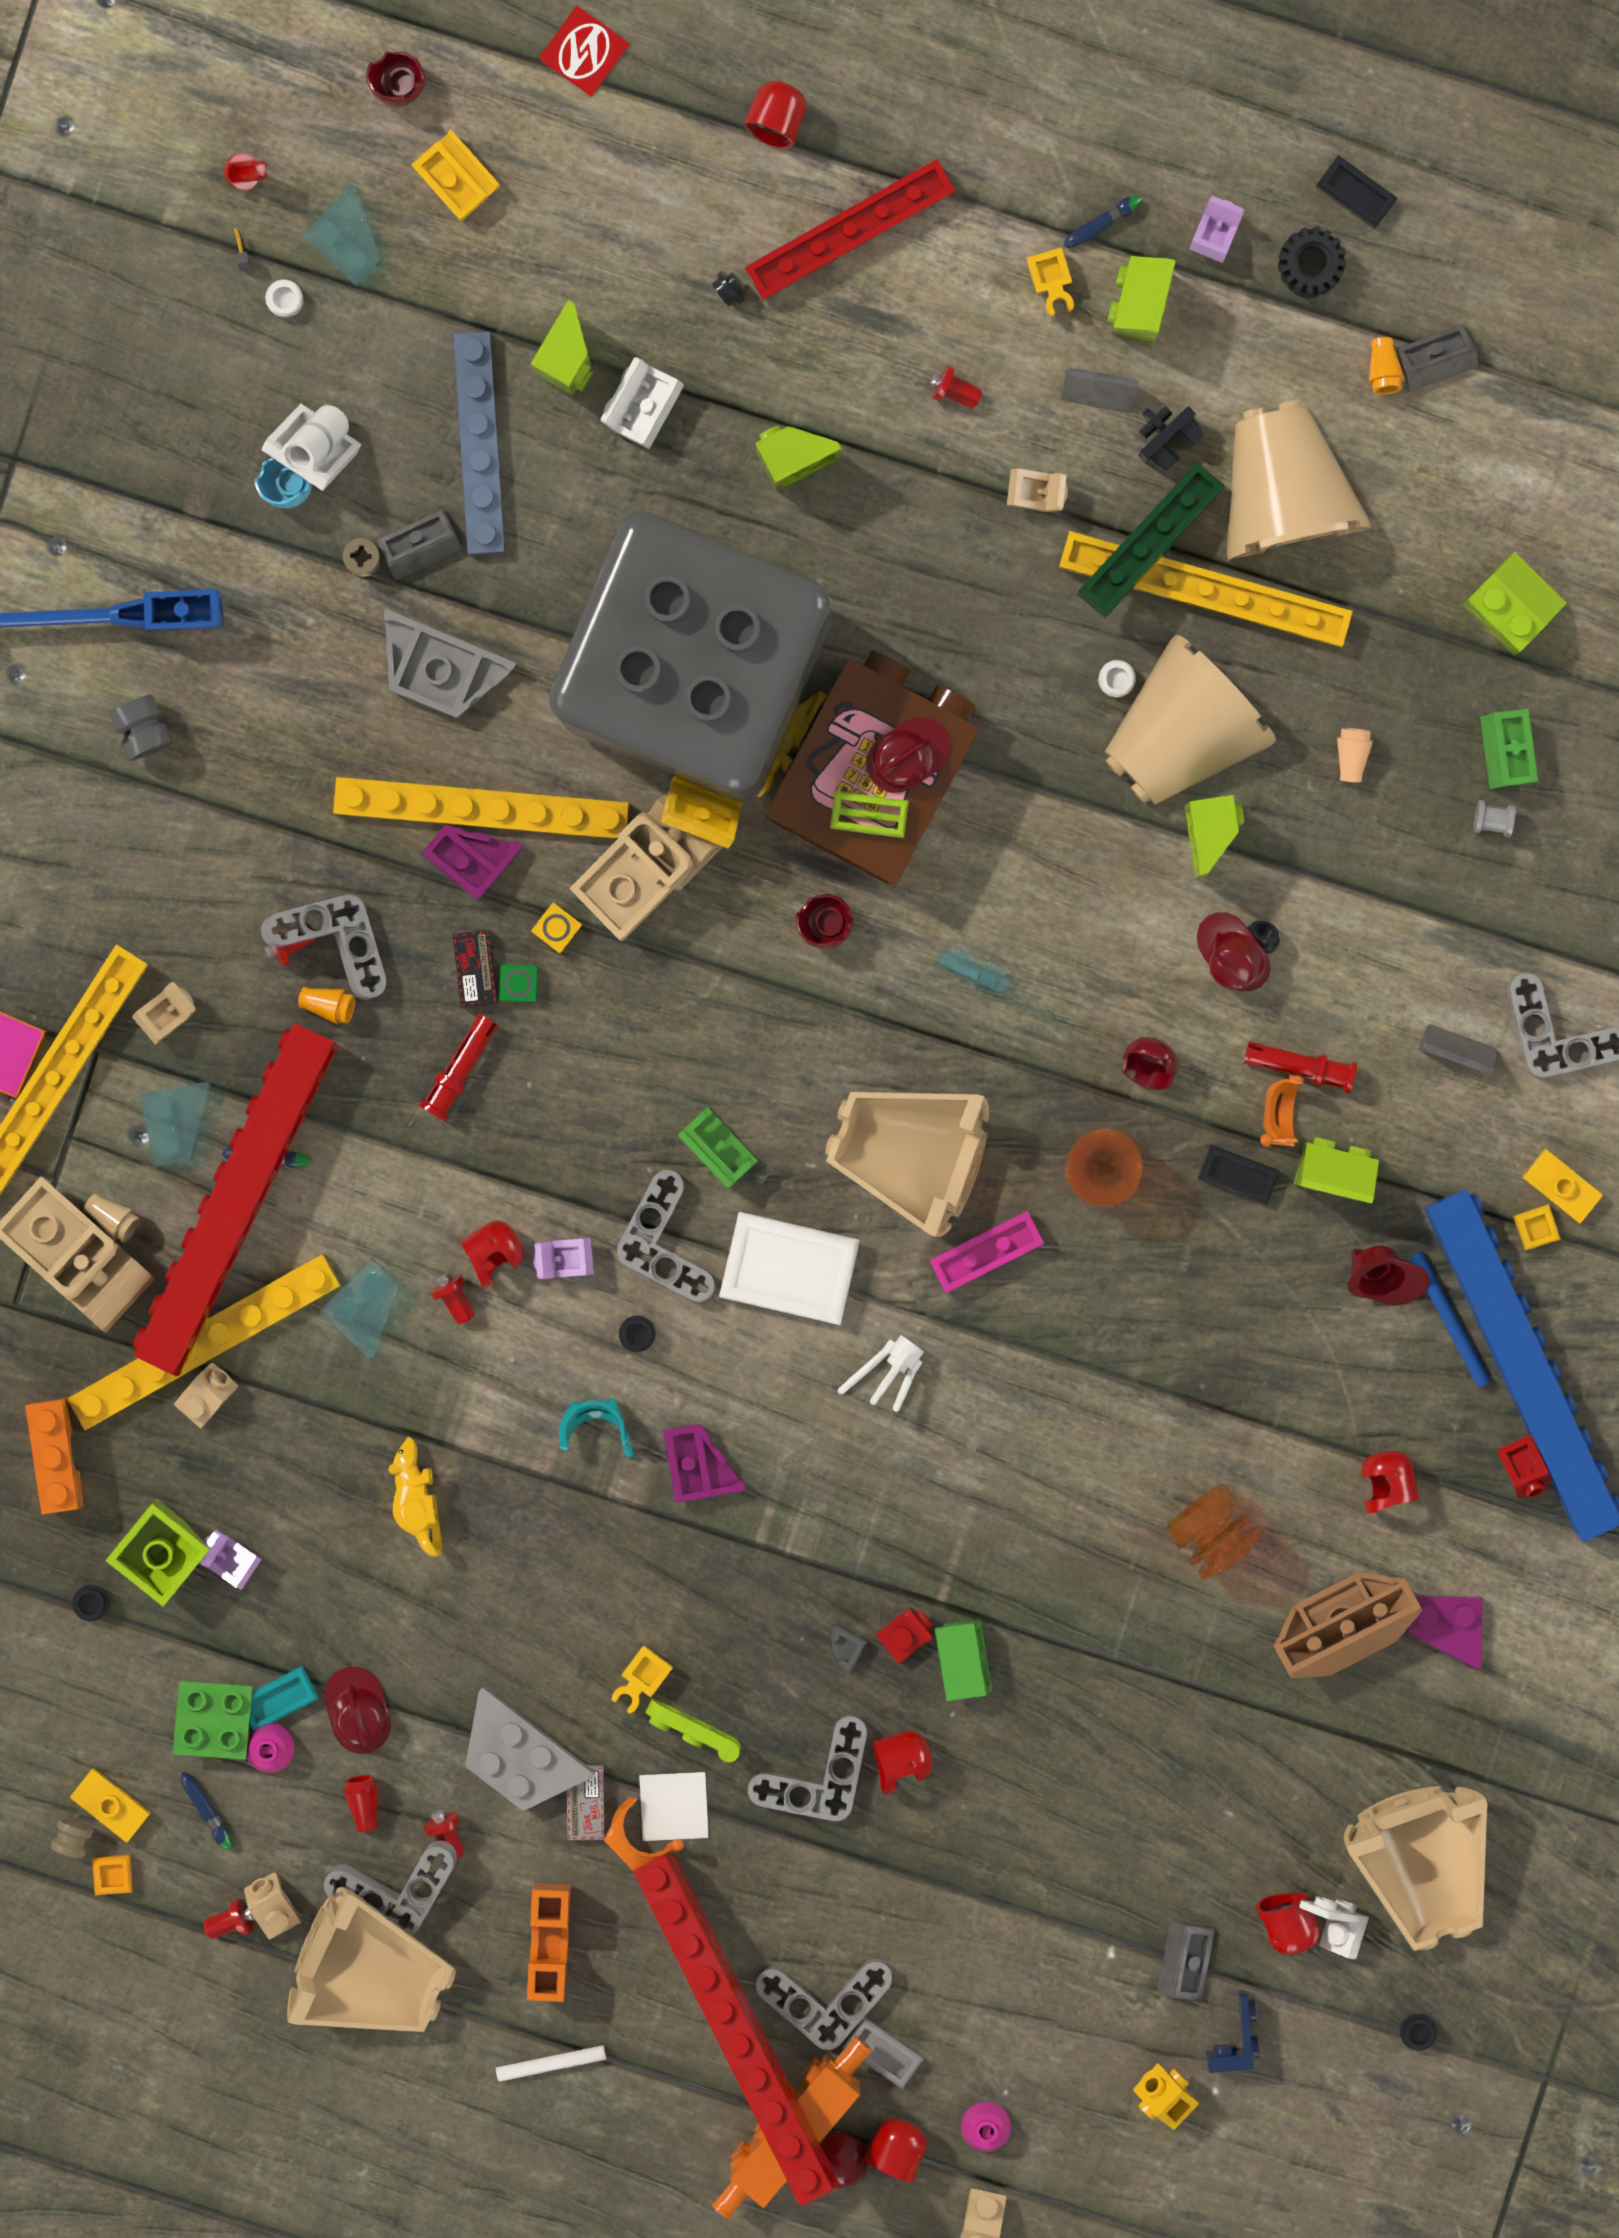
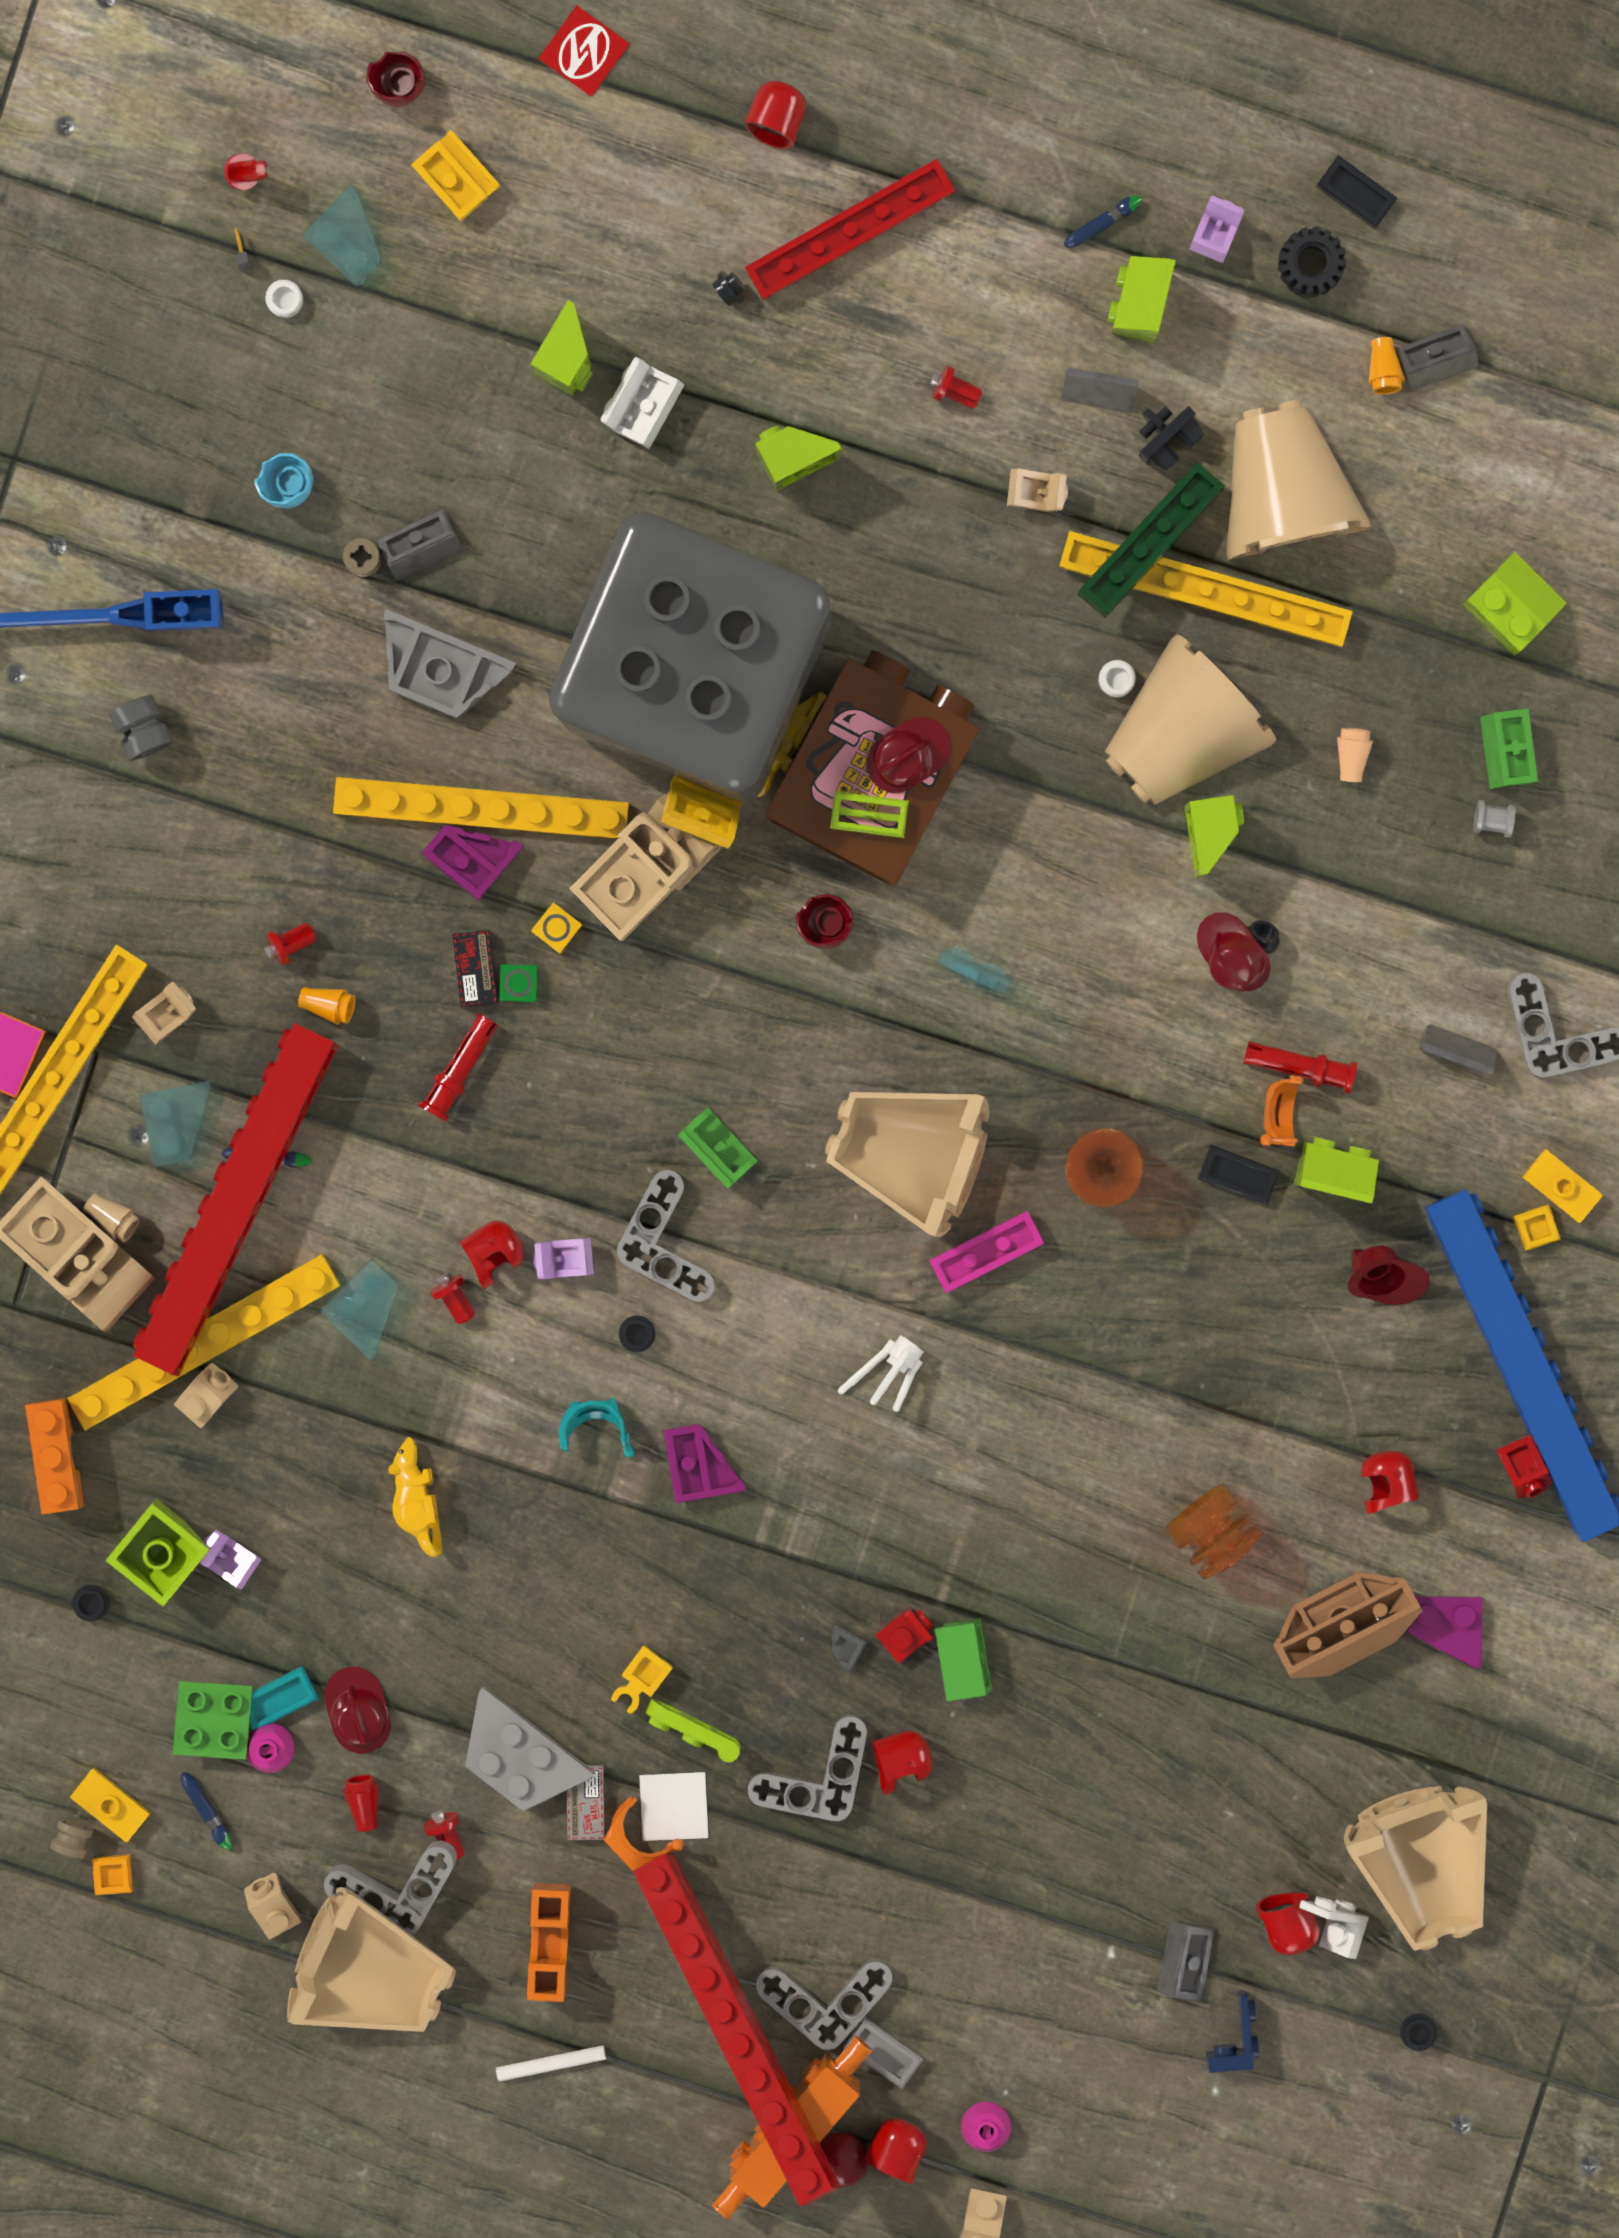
(232, 1920): red piece -> none
(313, 444): white plate -> none
(344, 931): light grey beam -> none
(479, 443): sand blue plate -> none
(789, 1268): white piece -> none
(1050, 275): yellow plate -> none
(1150, 1063): dark red hair -> none
(1165, 2096): yellow brick -> none
(1452, 1323): blue bar -> none

